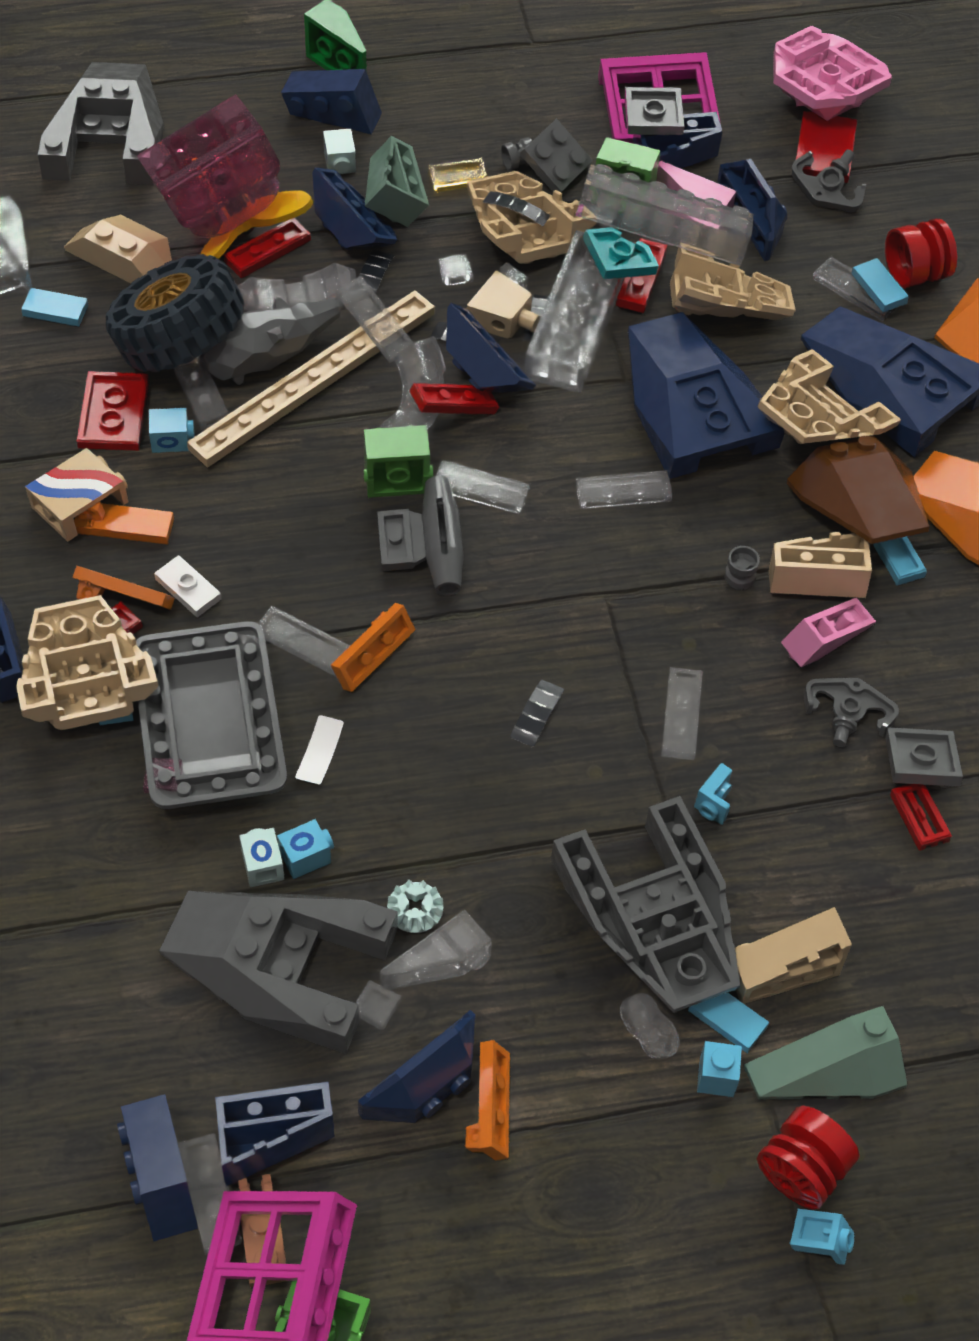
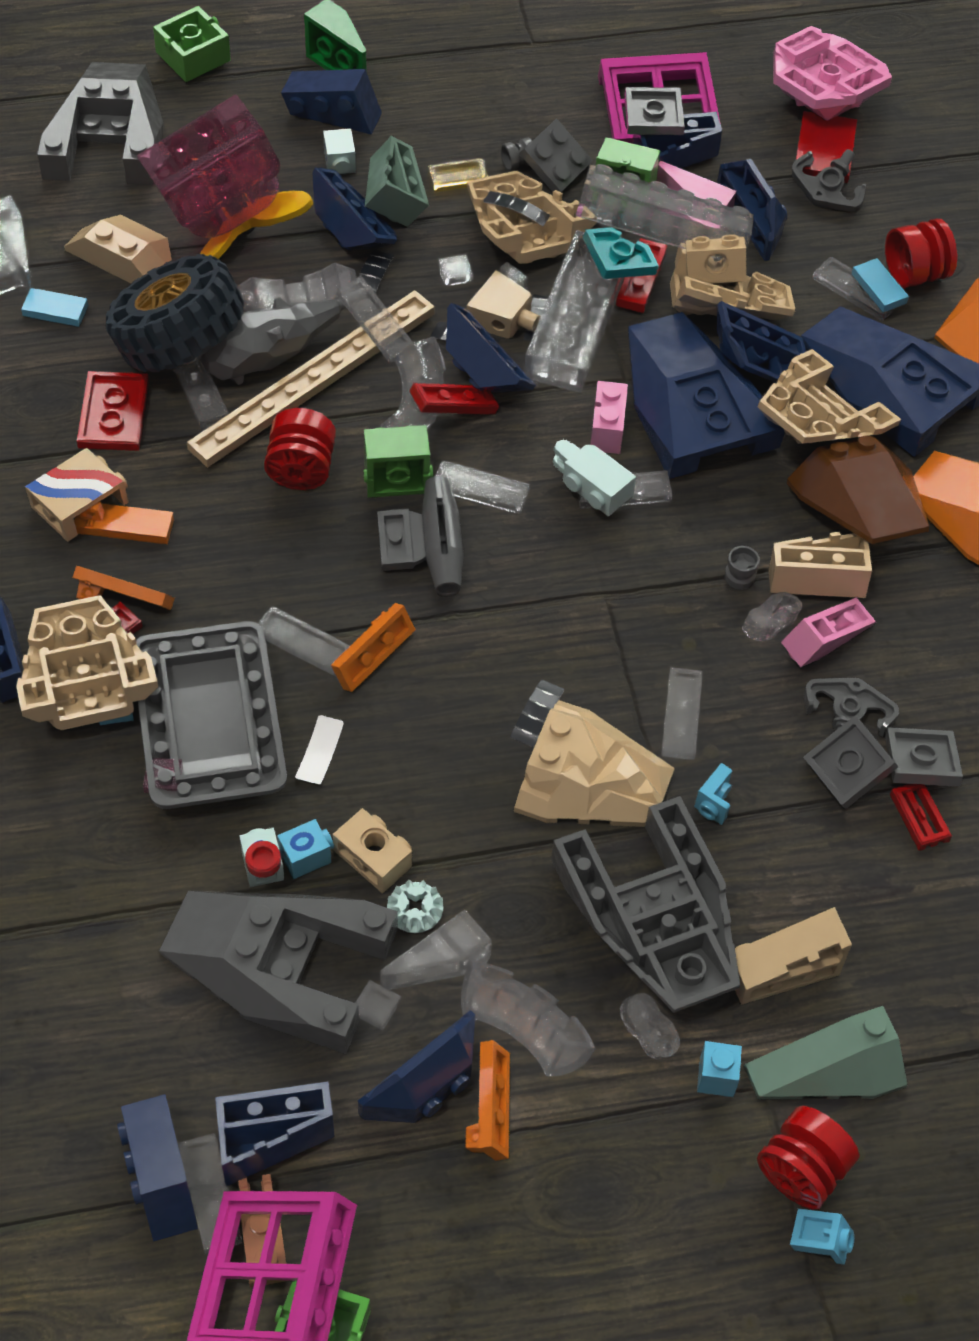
(170, 430): medium azure brick -> none
(187, 586): white plate -> none
(192, 43): none -> bright green brick
(263, 859): none -> red tile
(267, 247): red tile -> none
(300, 449): none -> red wheel
(378, 867): none -> tan brick
(528, 1016): none -> clear brick
(590, 772): none -> tan wedge
(594, 475): none -> light aqua hinge
(609, 416): none -> bright pink piece
(729, 269): none -> tan brick
(731, 1020): medium azure tile -> none
(756, 343): none -> dark blue wedge
(772, 616): none -> clear piece
(850, 762): none -> dark grey plate
(901, 560): medium azure tile -> none

